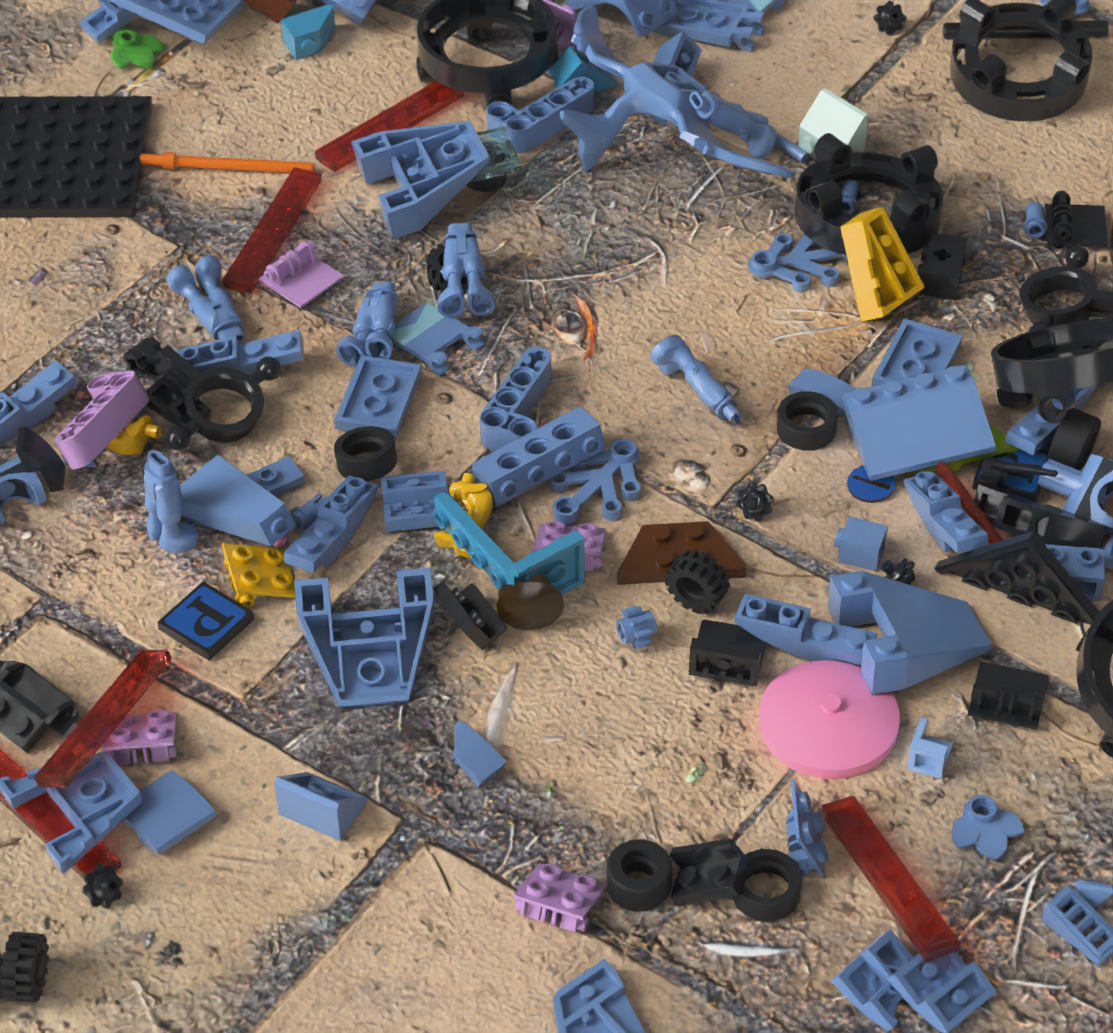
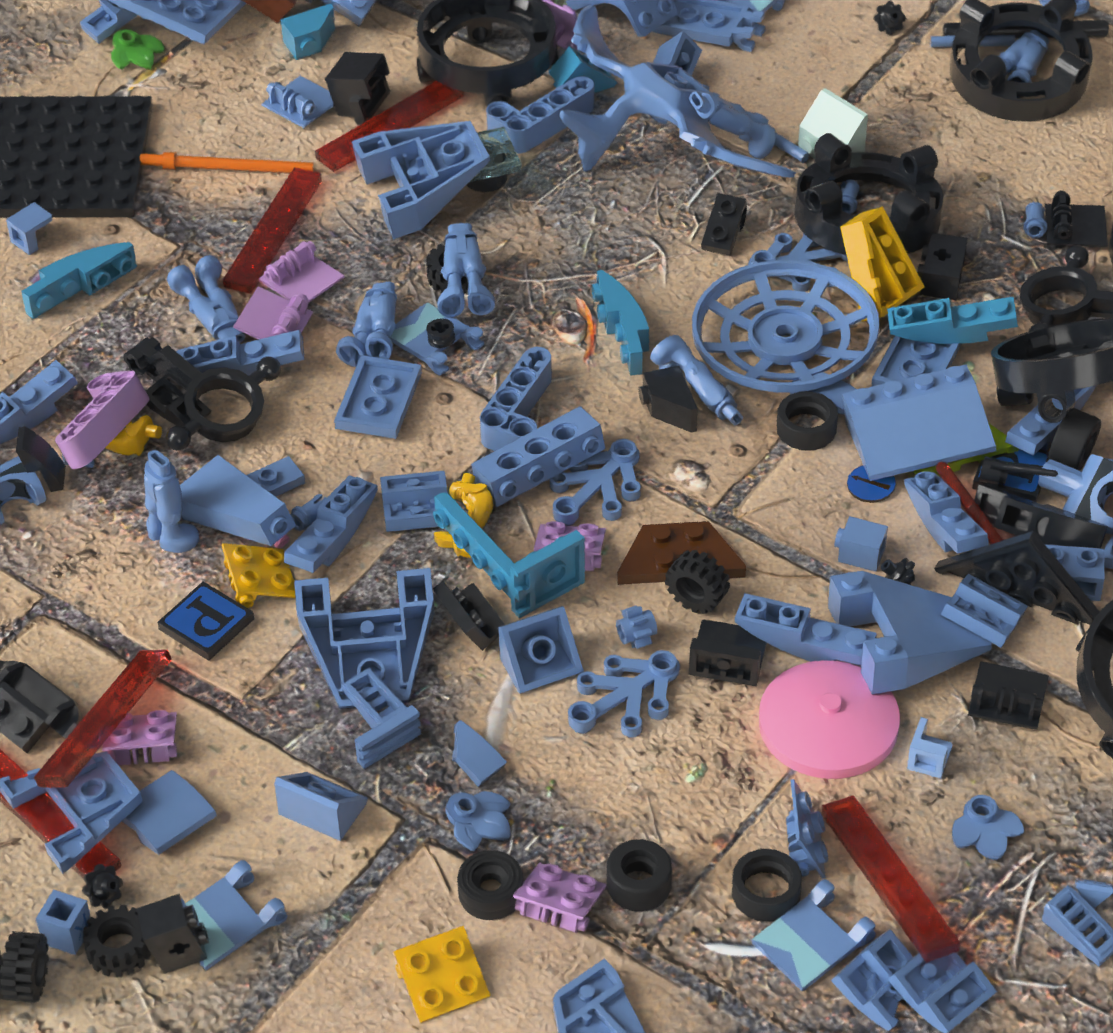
(24, 224): none -> medium blue panel
(63, 921): none -> medium blue brick
(82, 271): none -> dark azure slope
(120, 958): none -> black tyre
(173, 933): none -> black brick
(229, 917): none -> medium blue flag
(273, 315): none -> lavender hinge
(298, 101): none -> medium blue hinge
(358, 84): none -> black plate
(360, 701): none -> medium blue slope
(362, 440): black tyre -> none
(387, 736): none -> medium blue tile
(440, 333): none -> black bush
(441, 974): none -> yellow hinge
(481, 820): none -> medium blue plate
(485, 866): none -> black tyre
(530, 604): dark brown dish -> none
(539, 650): none -> medium blue slope
(623, 318): none -> dark azure slope
(659, 668): none -> medium blue plant
(669, 398): none -> black slope
(708, 871): black bracket -> none
(724, 224): none -> black plate
(755, 501): black plant -> none
(771, 324): none -> medium blue dish
(807, 941): none -> medium blue flag
(943, 324): none -> dark azure slope
(984, 610): none -> medium blue slope
(989, 40): none -> medium blue bar
(1025, 56): none -> medium blue piece

